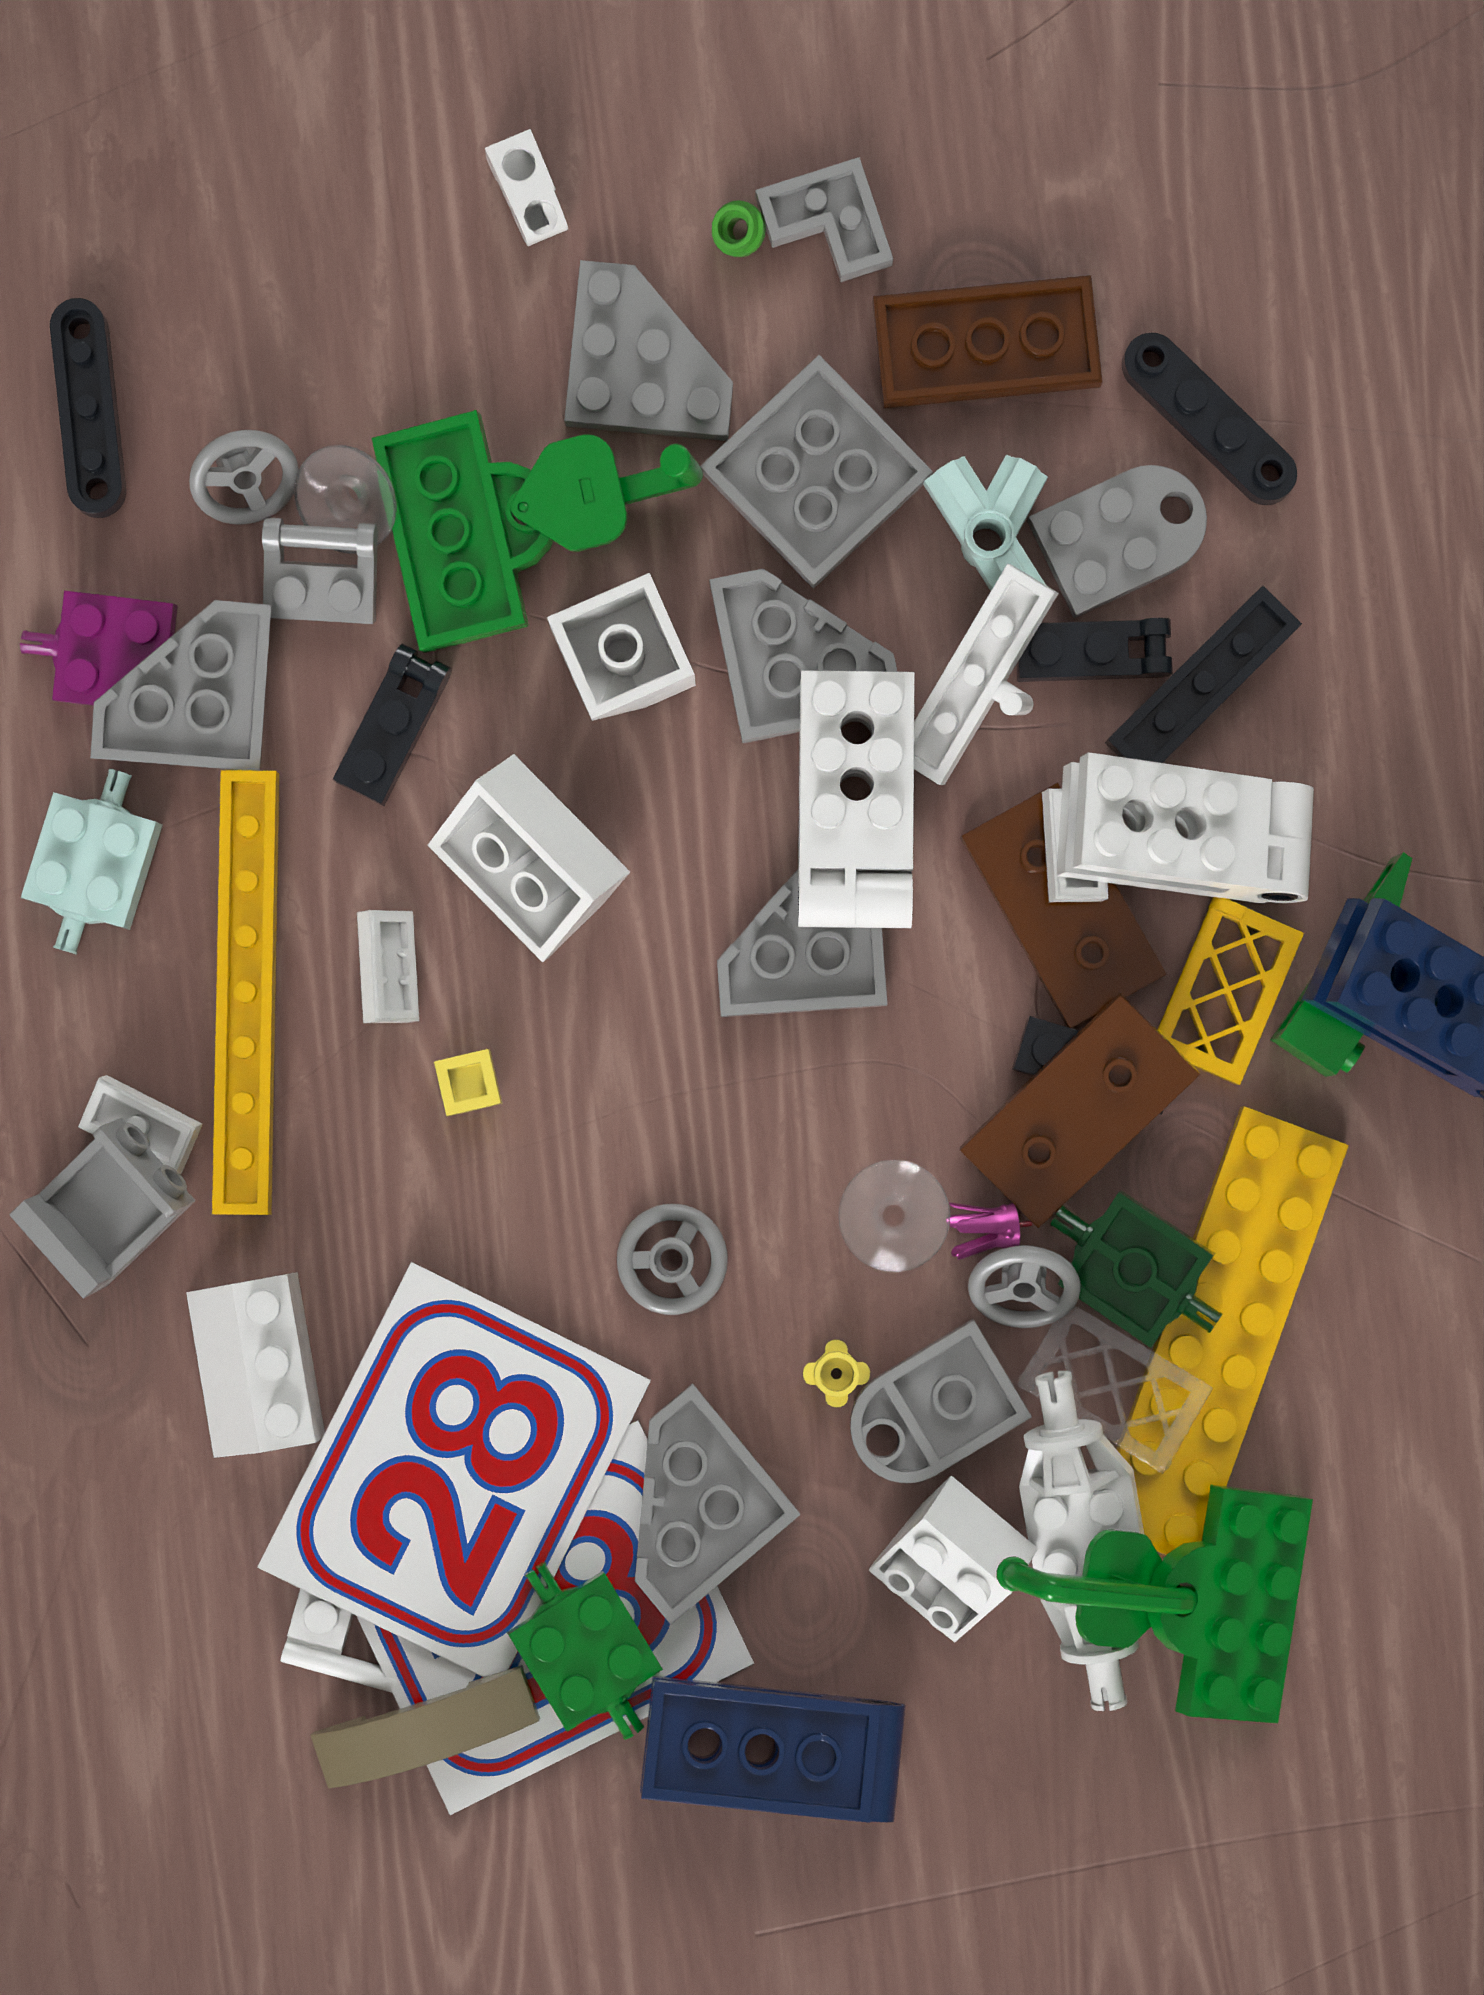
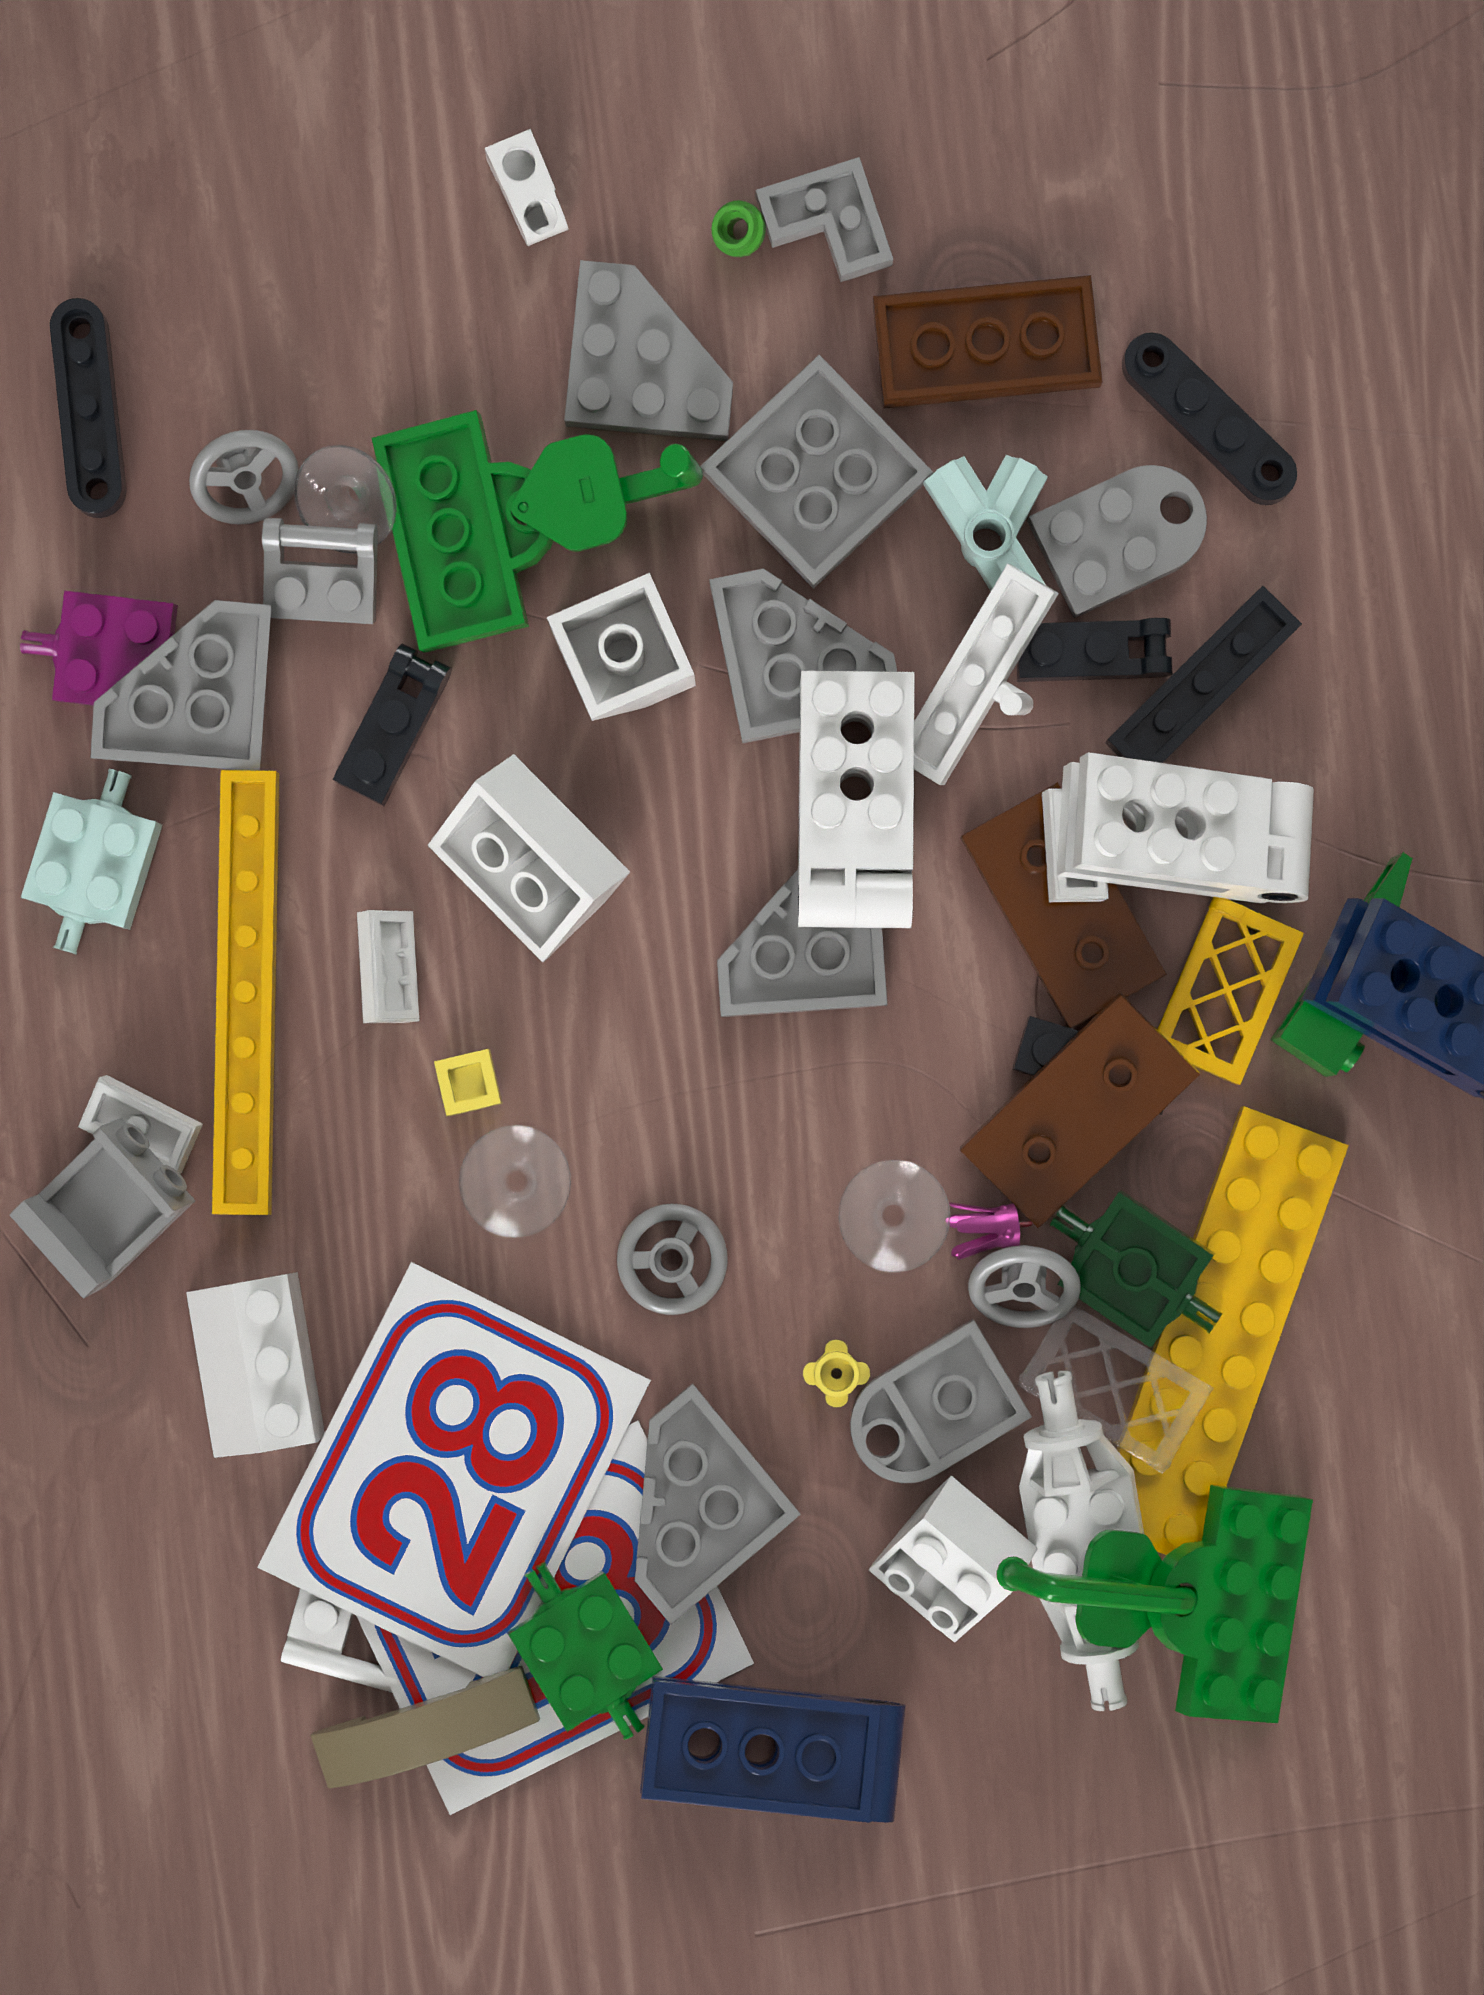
(485, 1181): none -> clear dish

